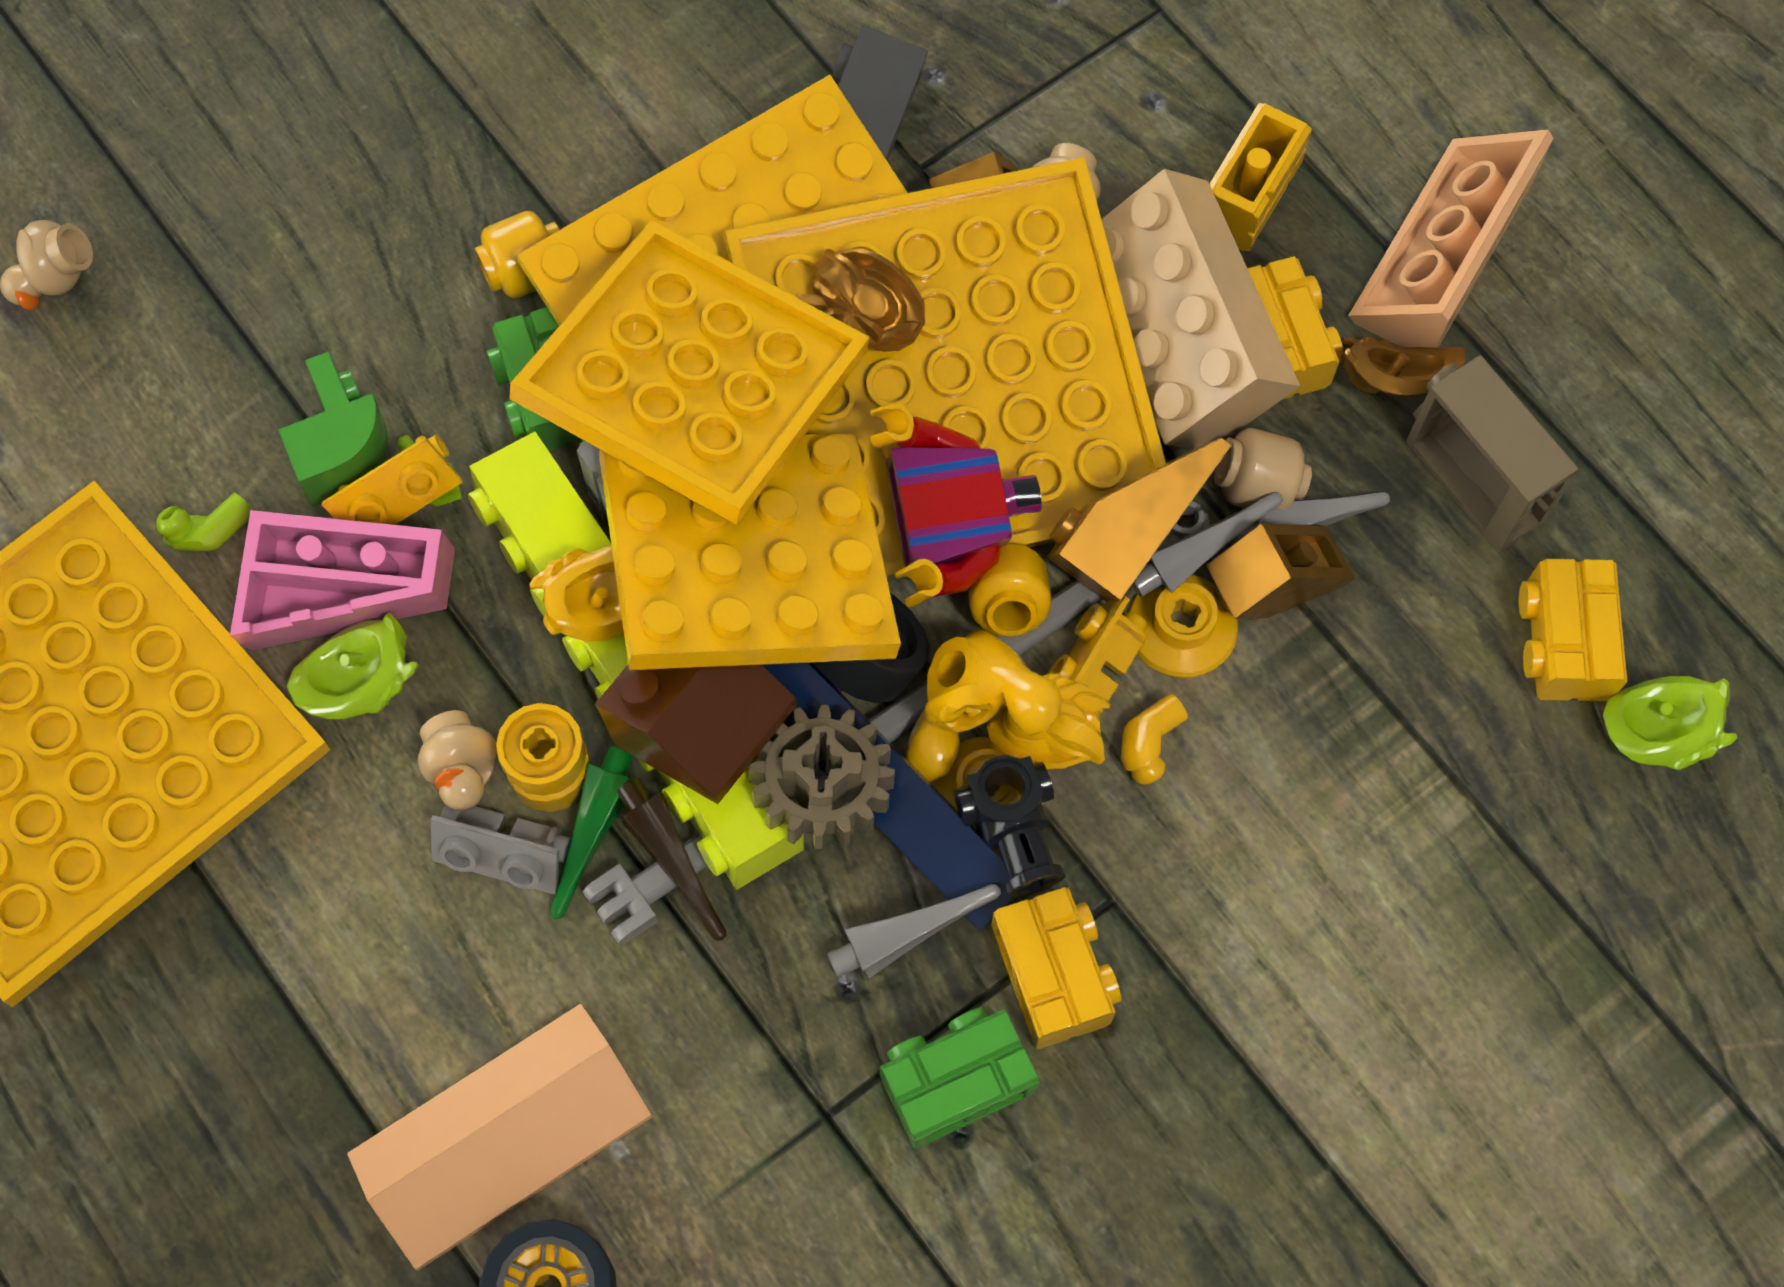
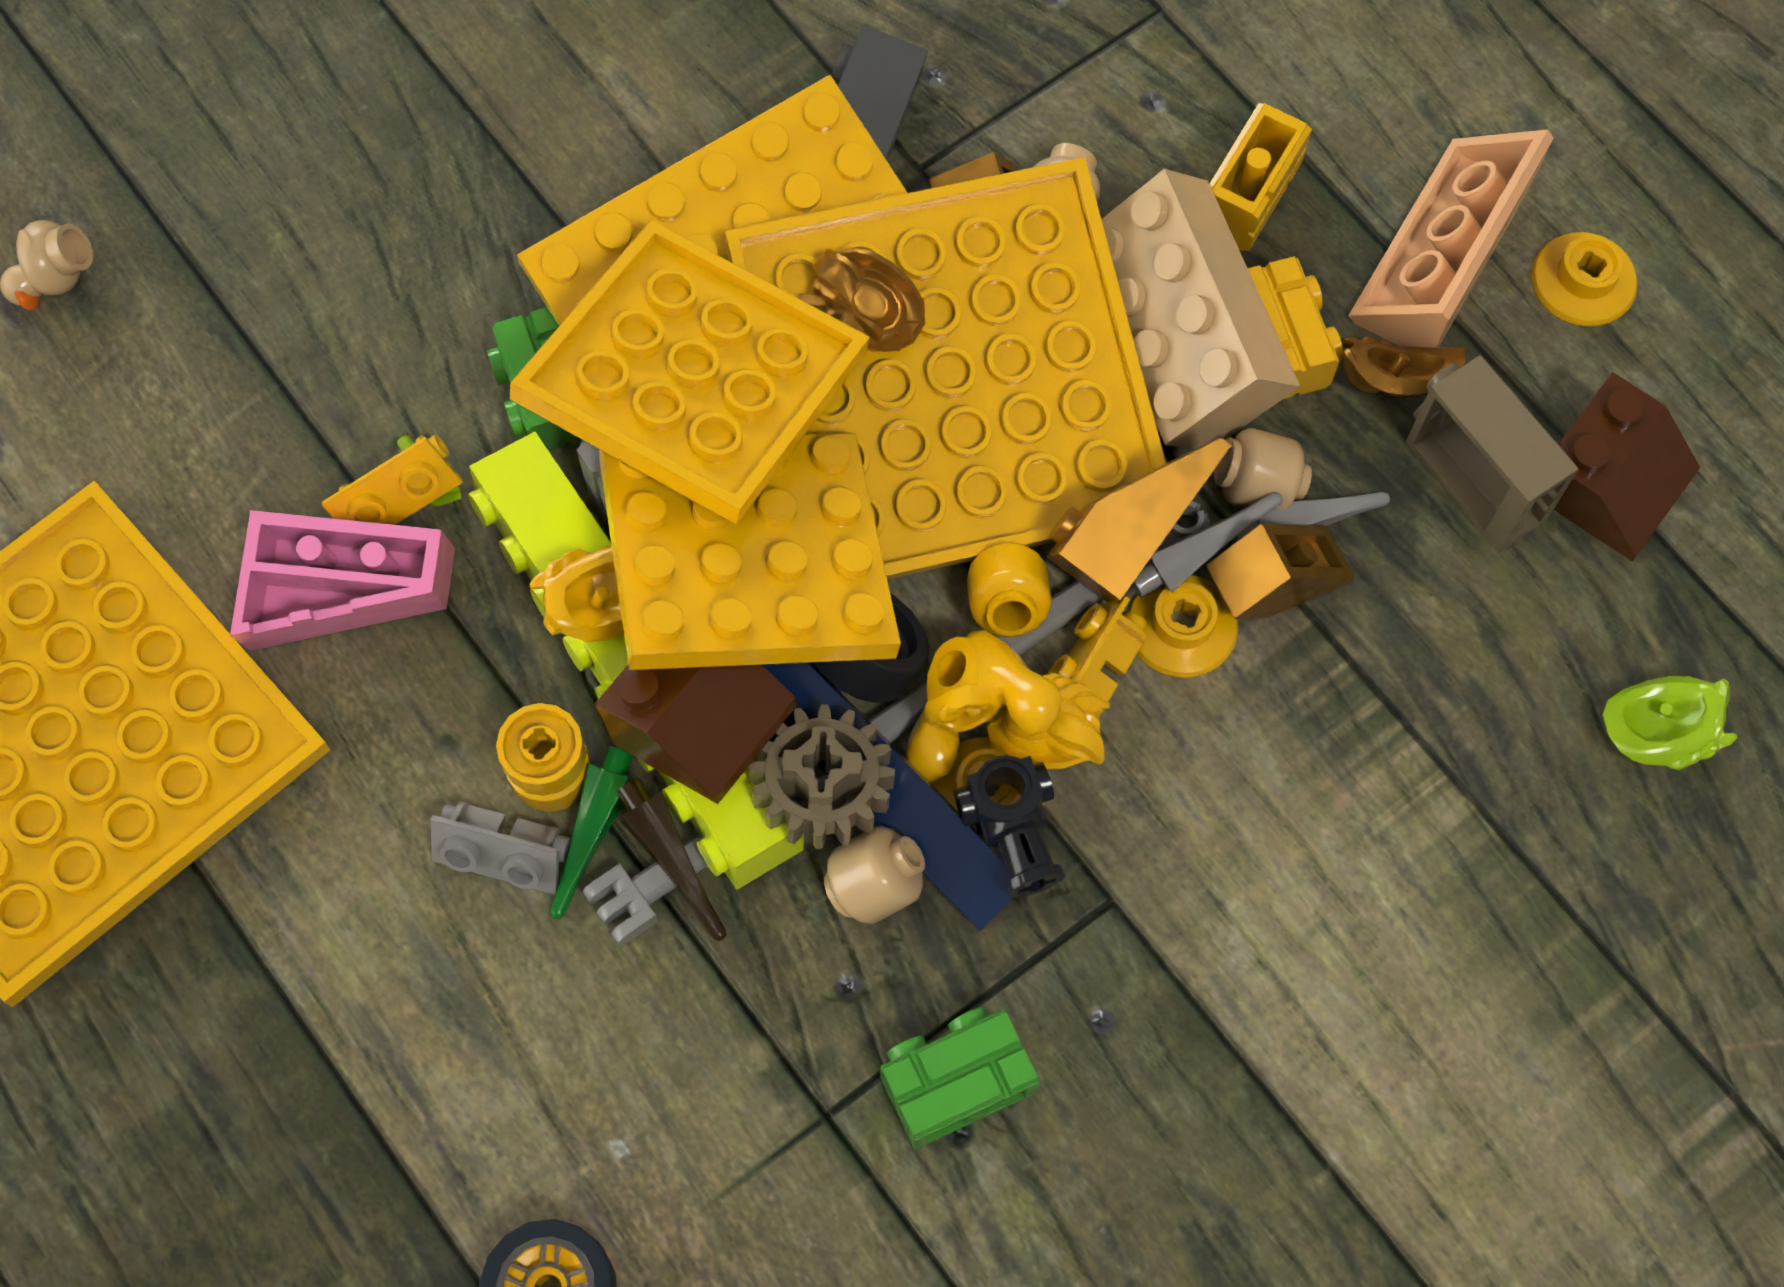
(199, 532): lime arm -> none
(340, 441): bright green brick -> none
(353, 671): lime hat -> none
(456, 758): tan animal -> none
(497, 1137): light nougat slope -> none
(500, 248): yellow head -> none
(874, 875): none -> tan head
(884, 941): light grey piece -> none
(948, 502): torso -> none
(1055, 967): yellow brick -> none
(1144, 736): yellow arm -> none
(1574, 293): none -> yellow piece
(1574, 630): yellow brick -> none
(1628, 466): none -> reddish brown slope

